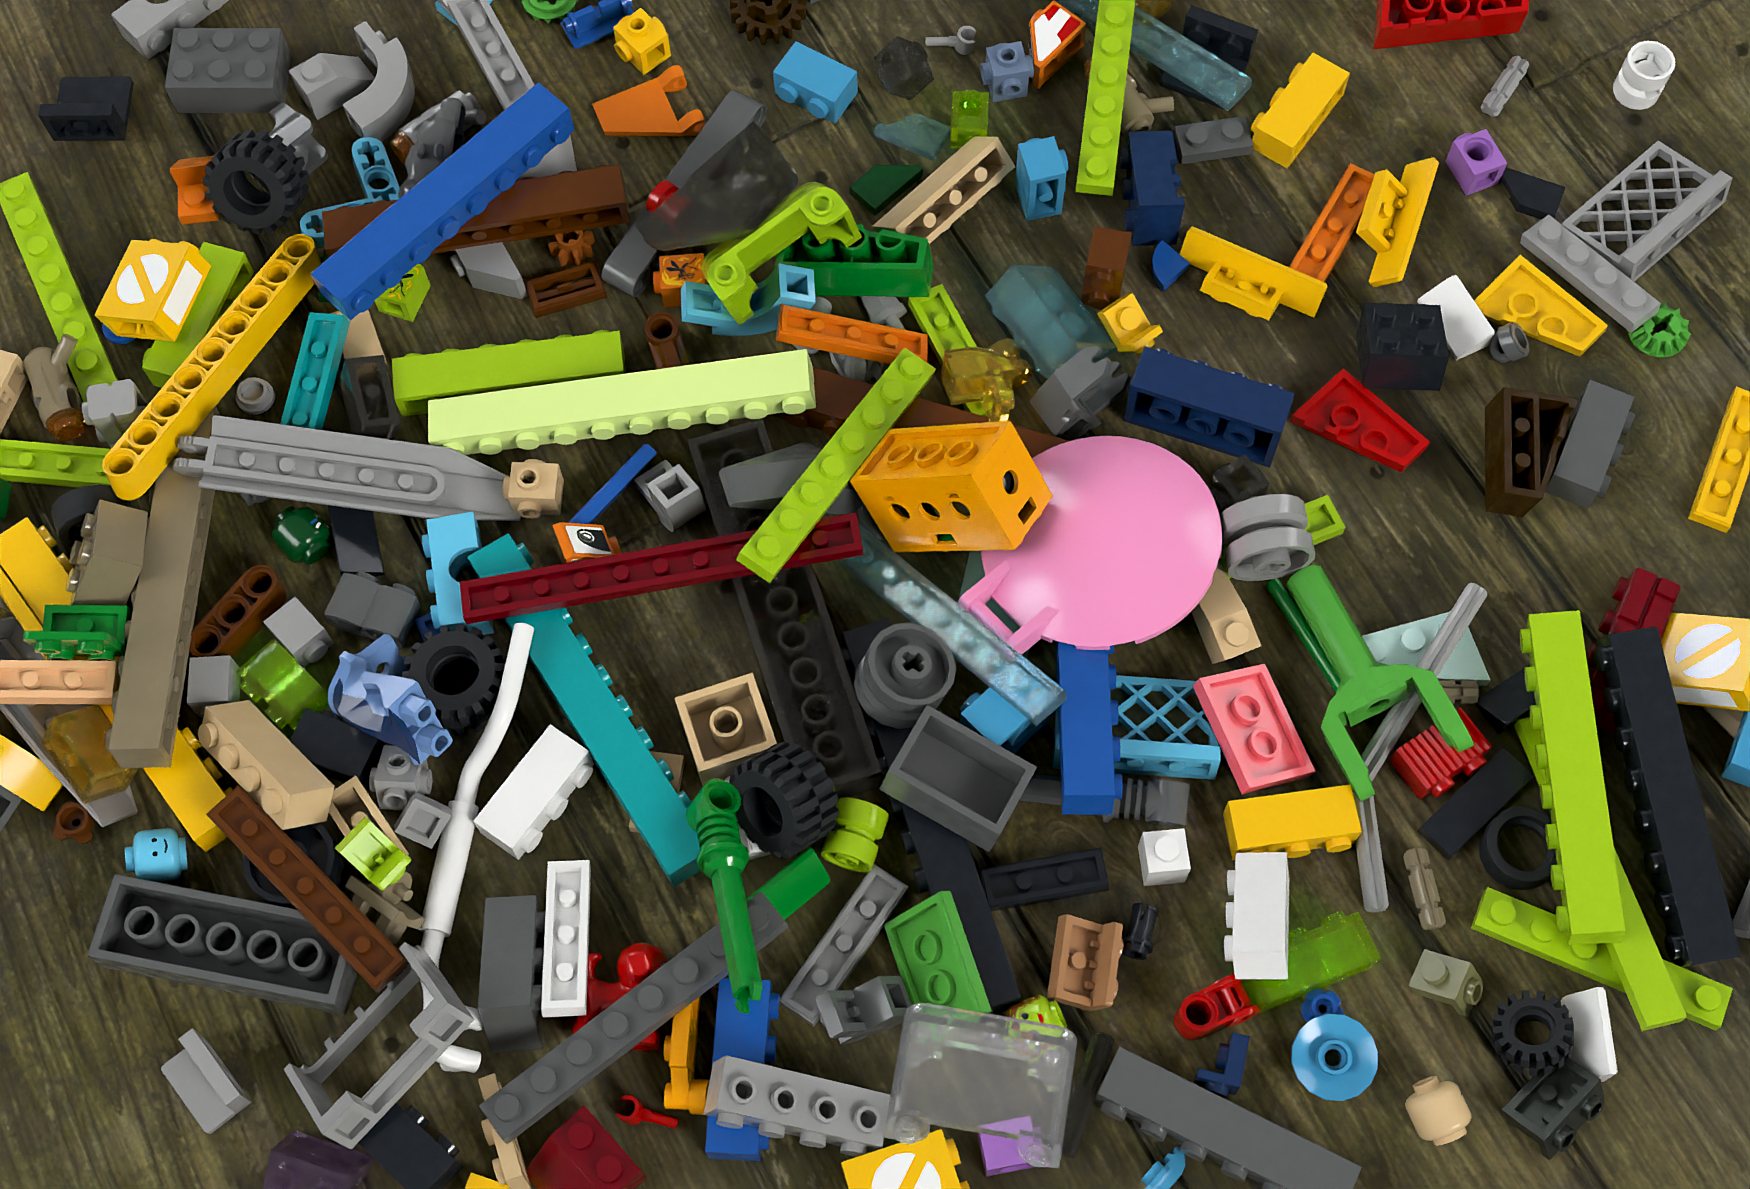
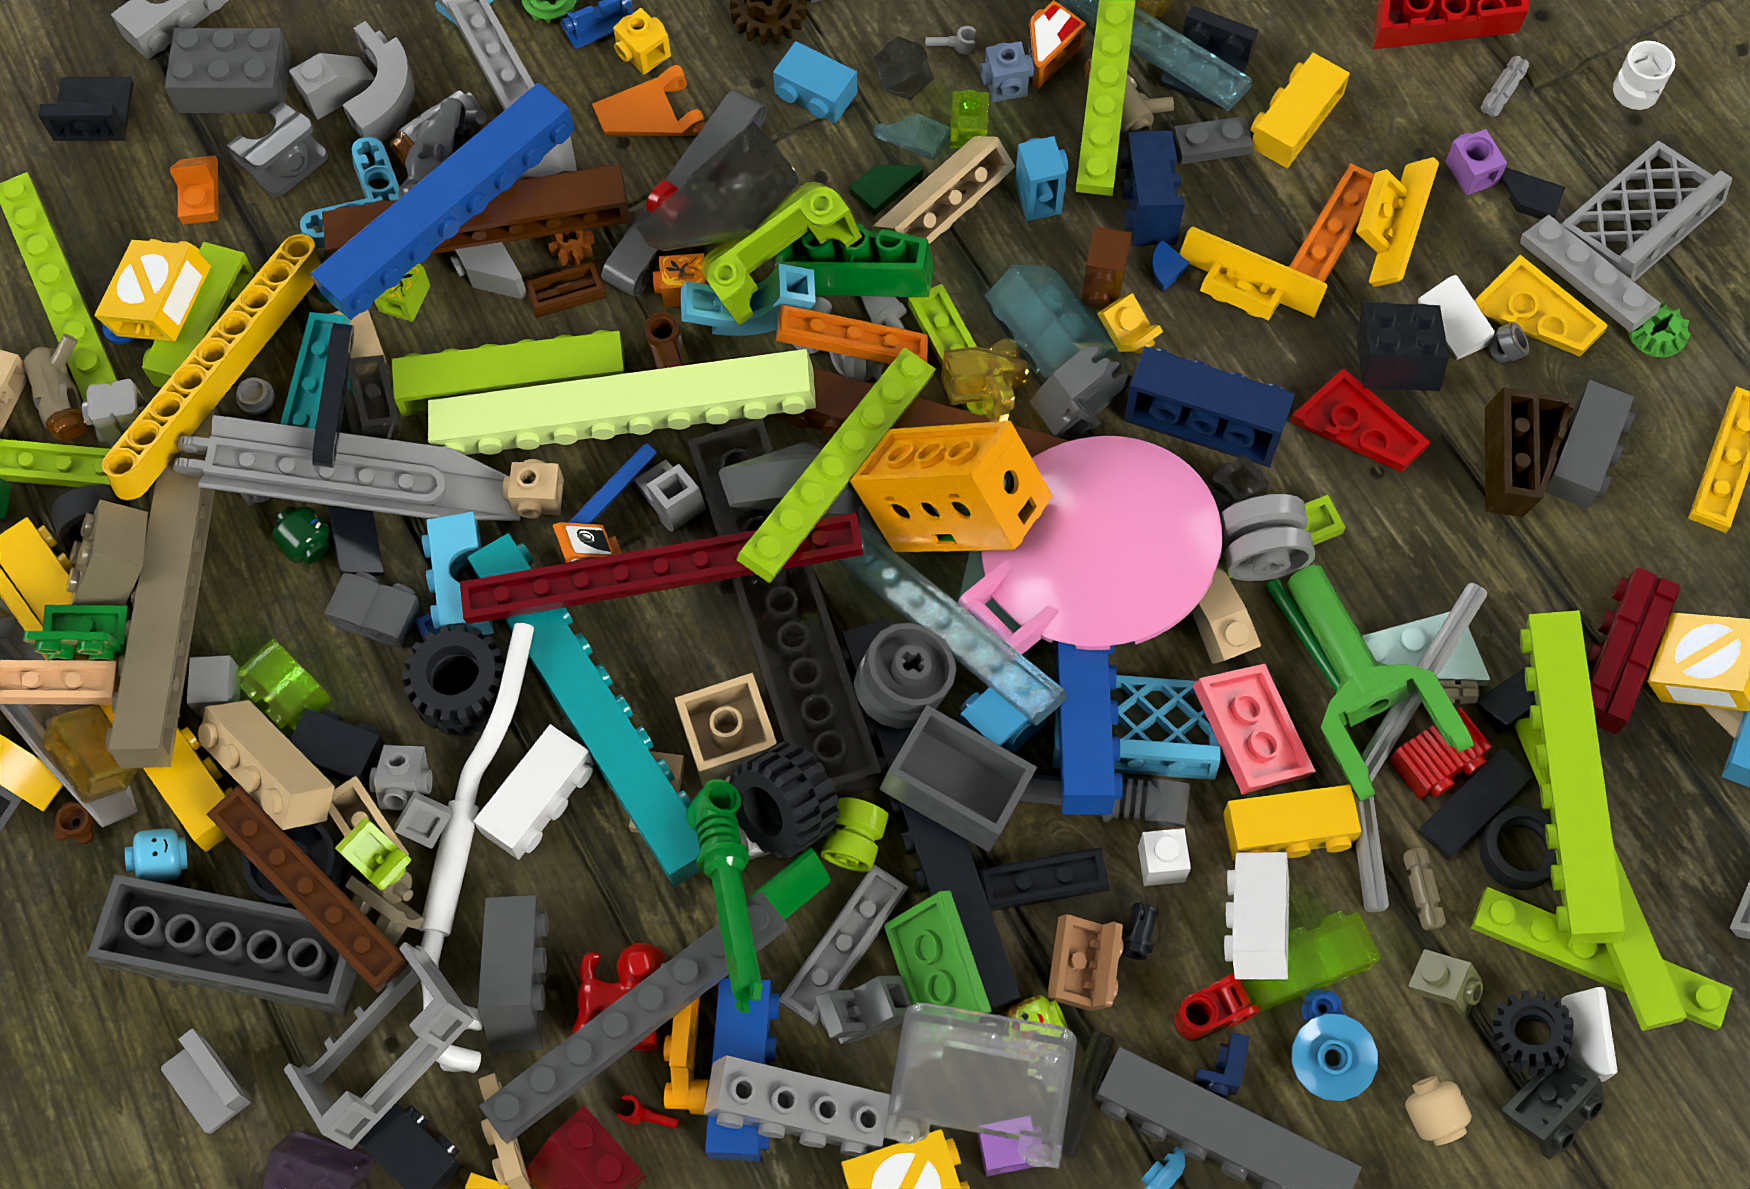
(239, 198): black tyre -> none
(239, 599): reddish brown beam -> none
(299, 632): light grey brick -> none
(333, 395): none -> black beam
(386, 702): medium blue hips -> none
(566, 939): white plate -> none
(1665, 798): black brick -> none

